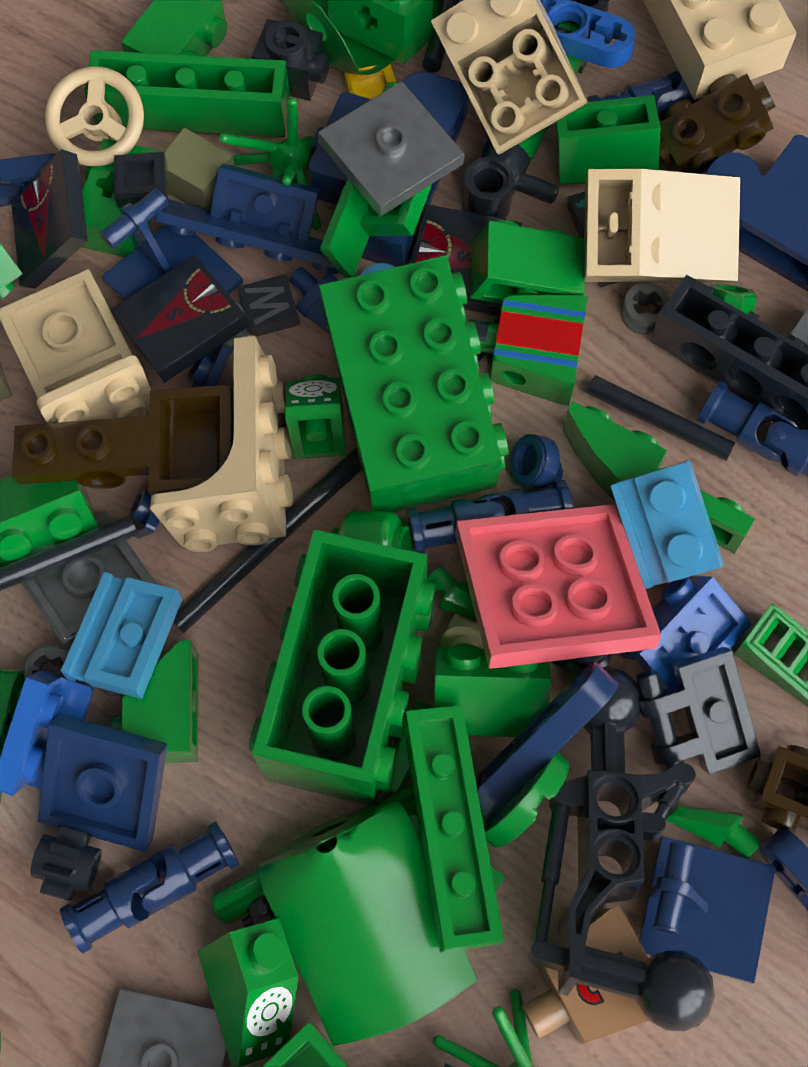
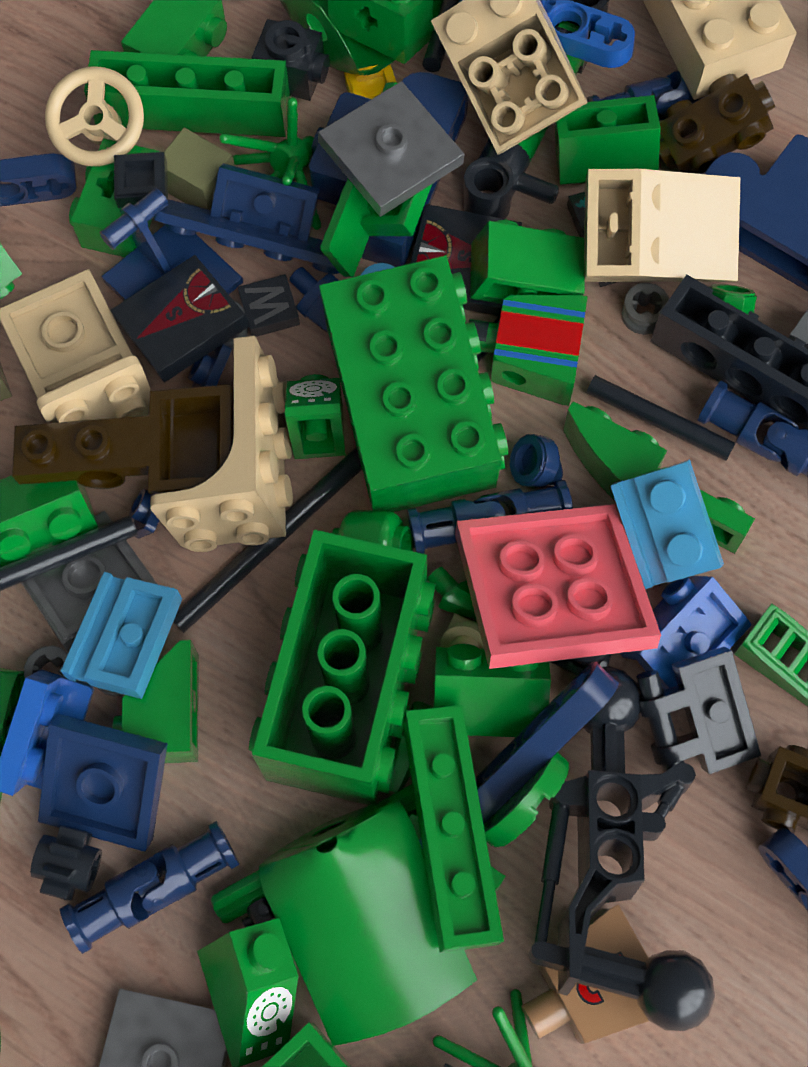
(49, 219): black tile -> none
(708, 907): dark blue plate -> none
(716, 827): green bar -> none

